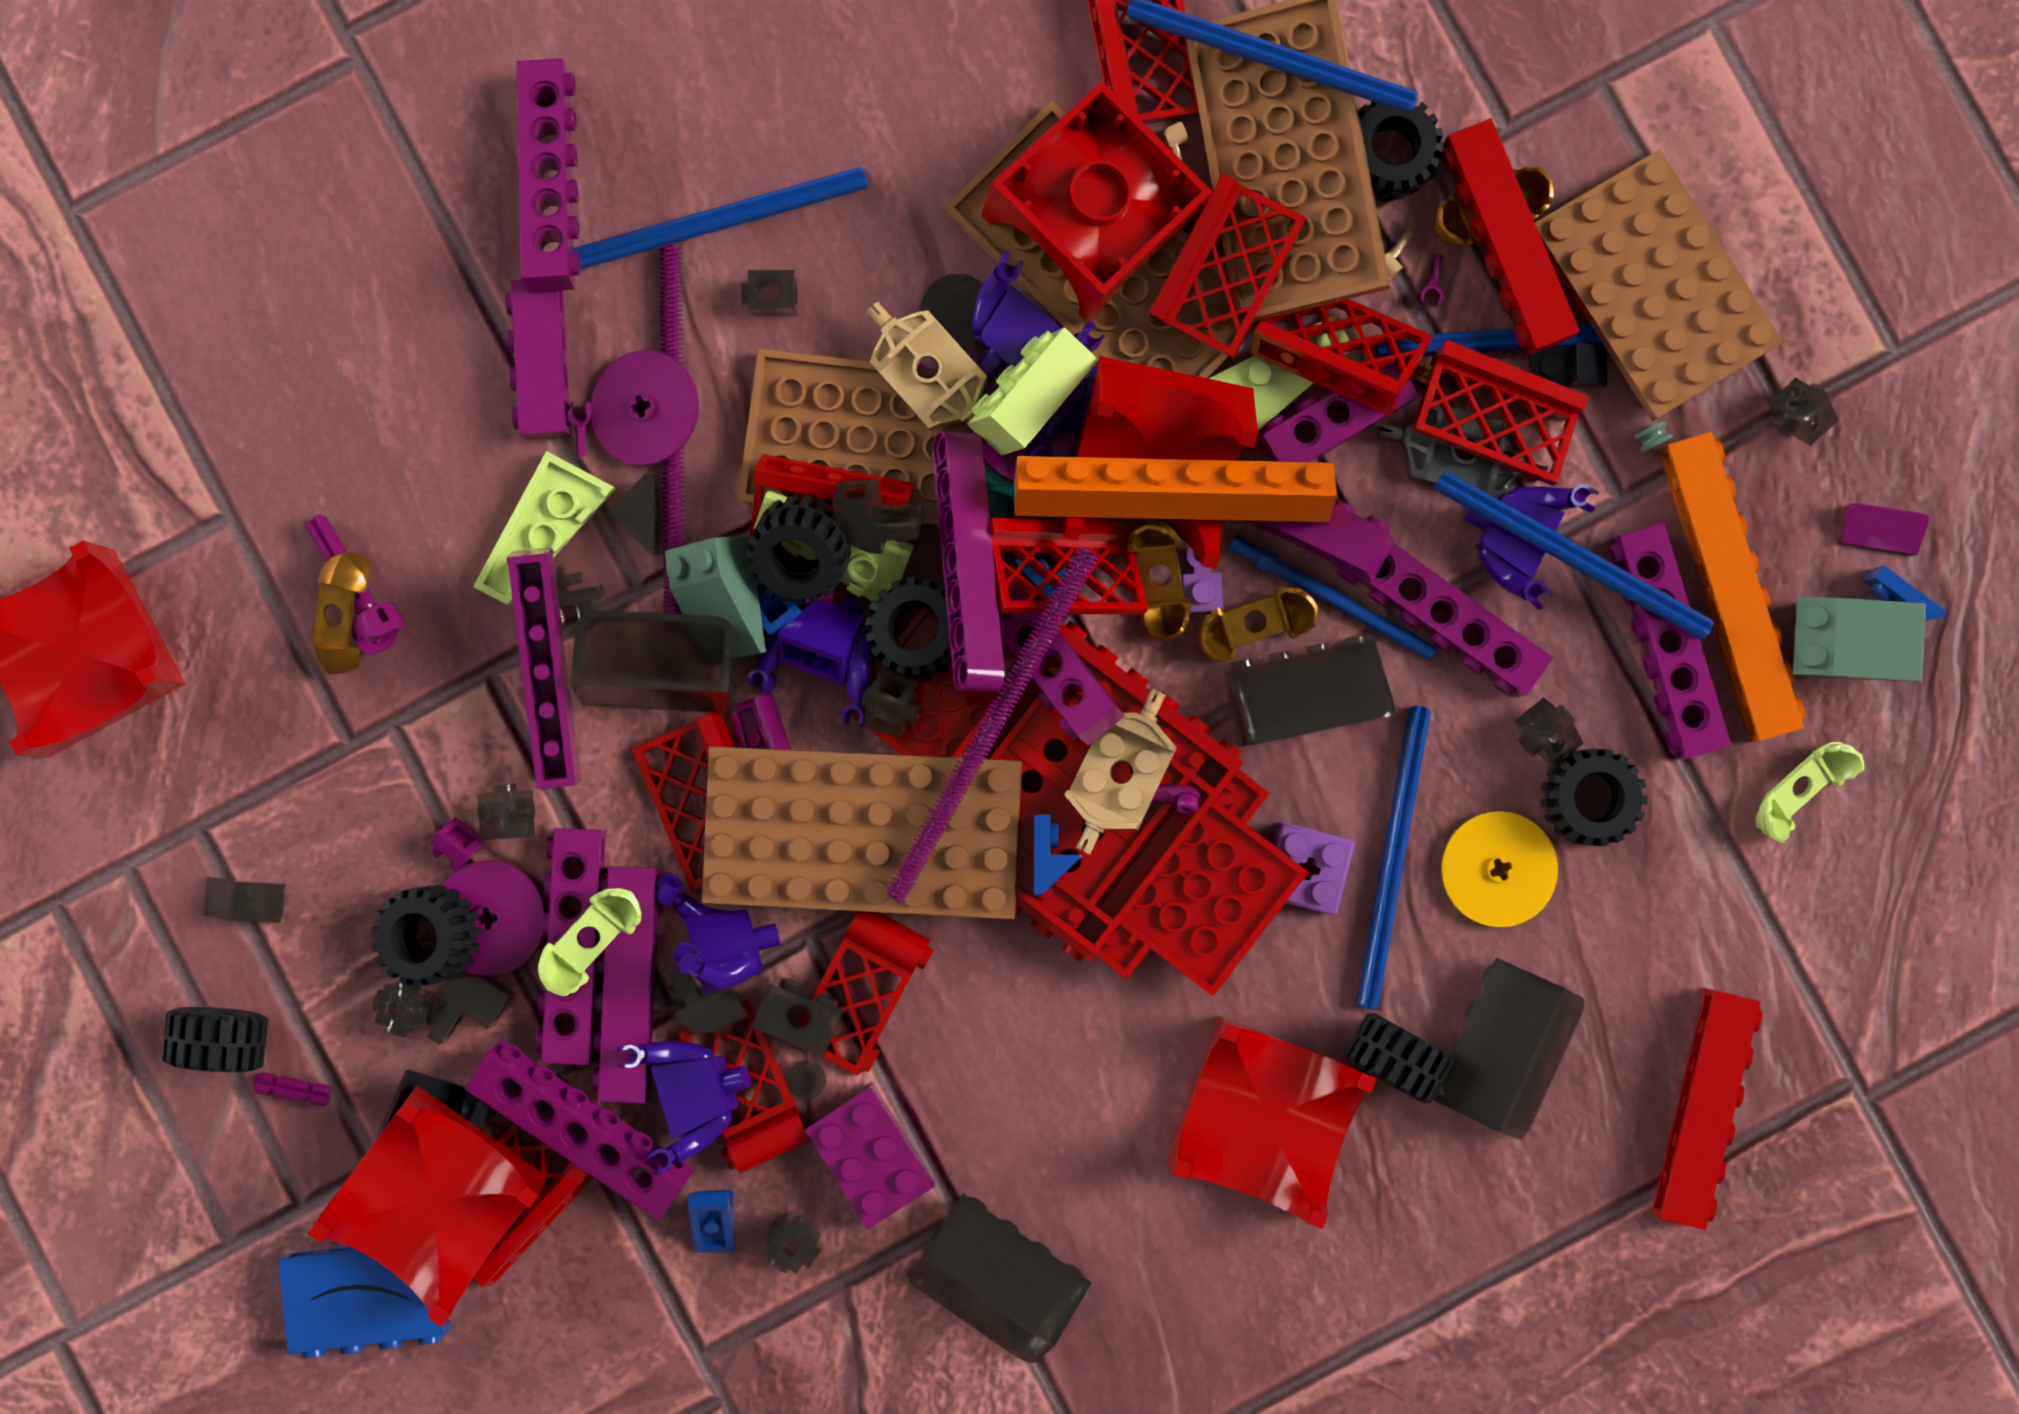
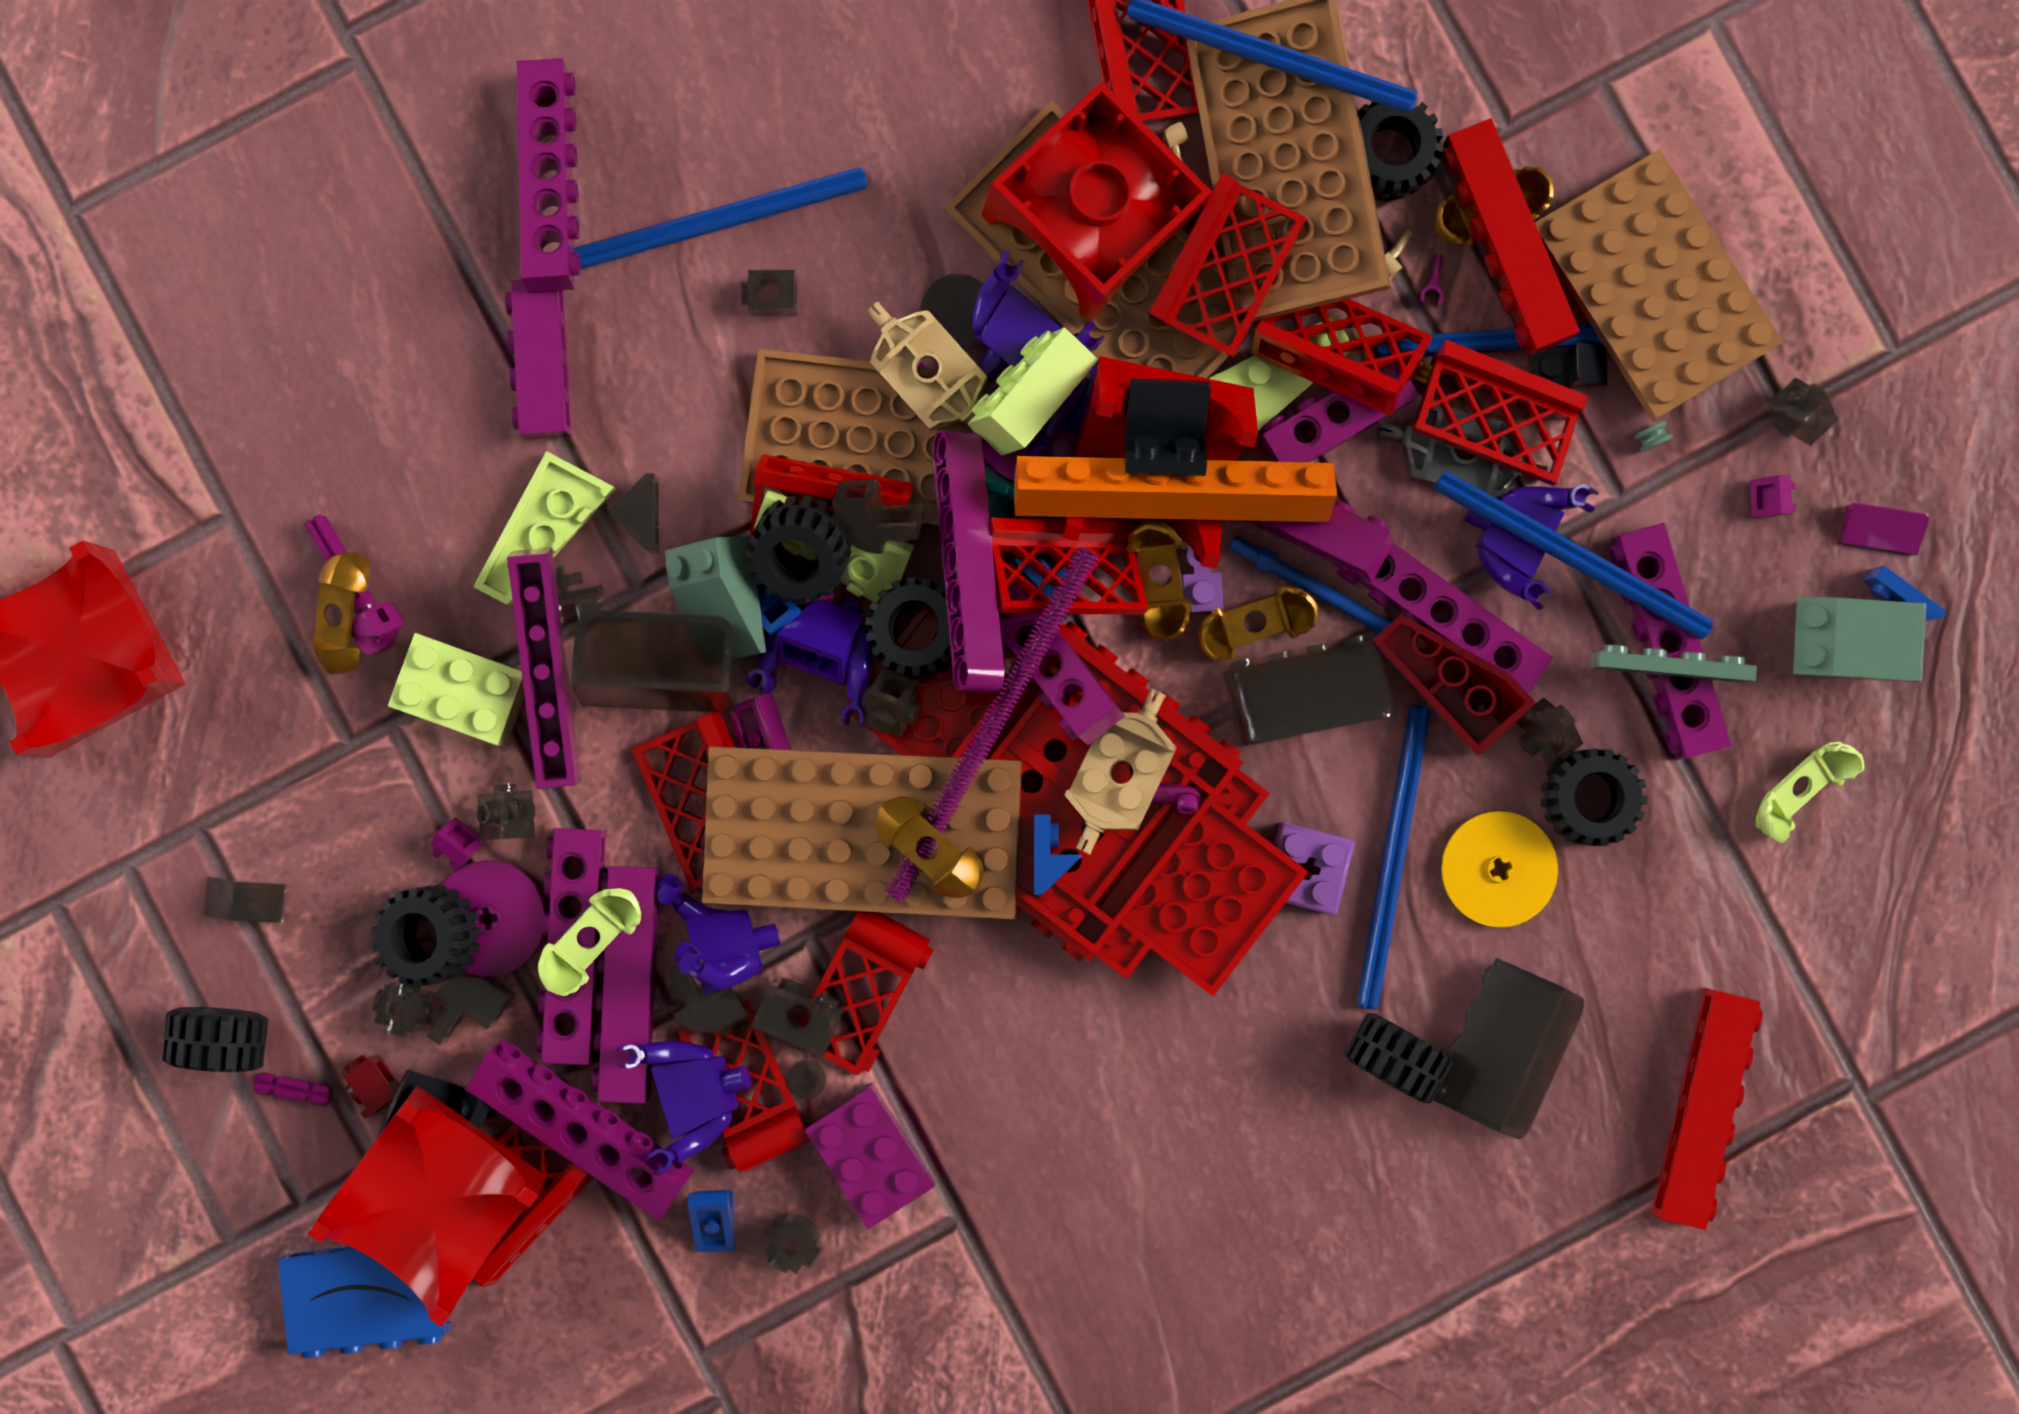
(370, 1084): none -> dark red brick
(459, 690): none -> yellowish green brick
(579, 423): magenta hand -> none
(666, 424): magenta piece -> none
(671, 468): magenta axle -> none
(953, 871): none -> pearl gold piece
(999, 1280): clear smoke windscreen -> none
(1166, 427): none -> black bracket
(1268, 1119): red piece -> none
(1463, 688): none -> dark red wedge
(1688, 666): none -> sand green plate
(1732, 587): orange brick -> none
(1772, 496): none -> magenta tile

